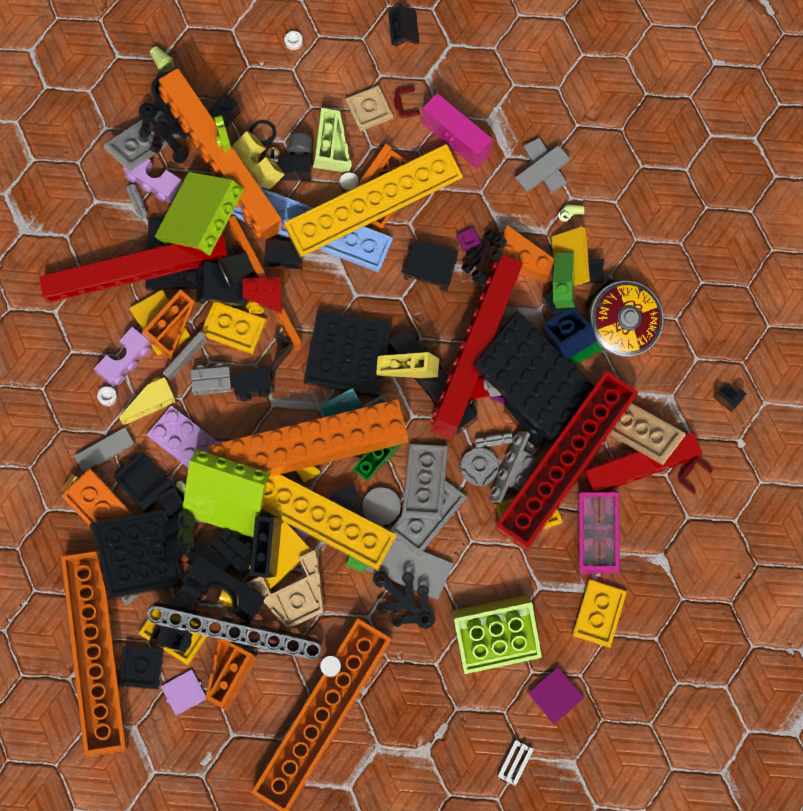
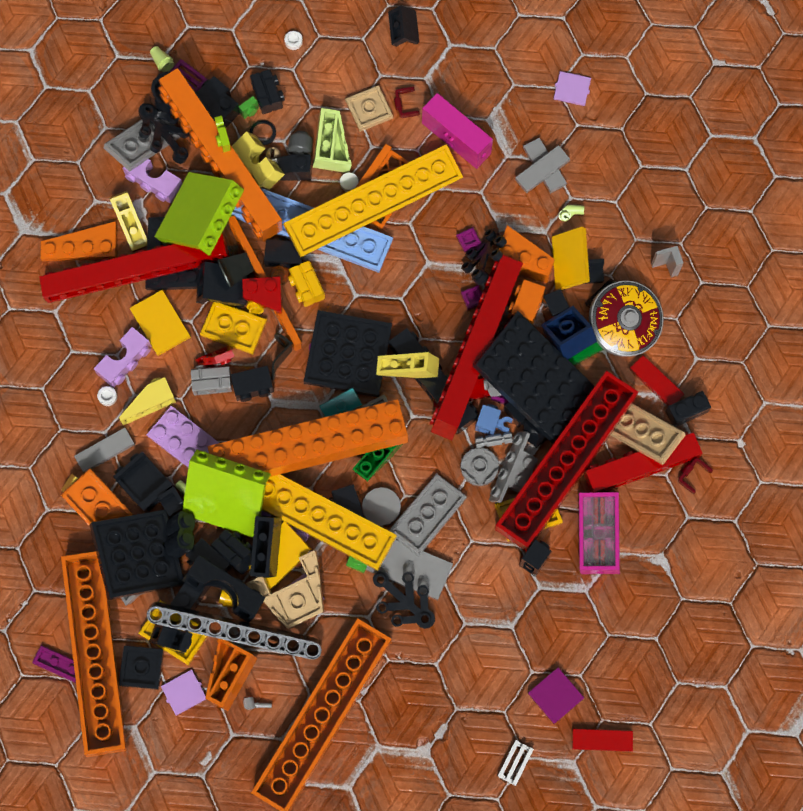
(55, 663): none -> magenta tile
(87, 244): none -> orange wing
(129, 220): none -> light yellow slope
(137, 201): light grey axle -> none
(169, 324): orange wedge -> none
(185, 356): light grey tile -> none
(187, 76): none -> magenta tile
(211, 92): none -> black brick
(220, 356): none -> red wing
(249, 107): none -> bright green plate
(250, 704): none -> light grey hand
(266, 91): none -> black brick
(306, 283): none -> yellow brick
(308, 473): yellow tile -> none
(330, 666): white tile -> none
(425, 481): light grey tile -> none
(430, 264): black panel -> none
(471, 297): none -> magenta tile
(489, 420): none -> medium blue brick
(496, 634): lime slope -> none
(527, 300): none -> orange brick
(535, 557): none -> black brick
(564, 280): bright green slope -> none
(572, 88): none -> lavender piece
(599, 613): yellow tile -> none
(602, 740): none -> red tile
(656, 381): none -> red tile
(671, 258): none -> light grey panel
(688, 409): none -> black brick
(729, 397): black panel -> none

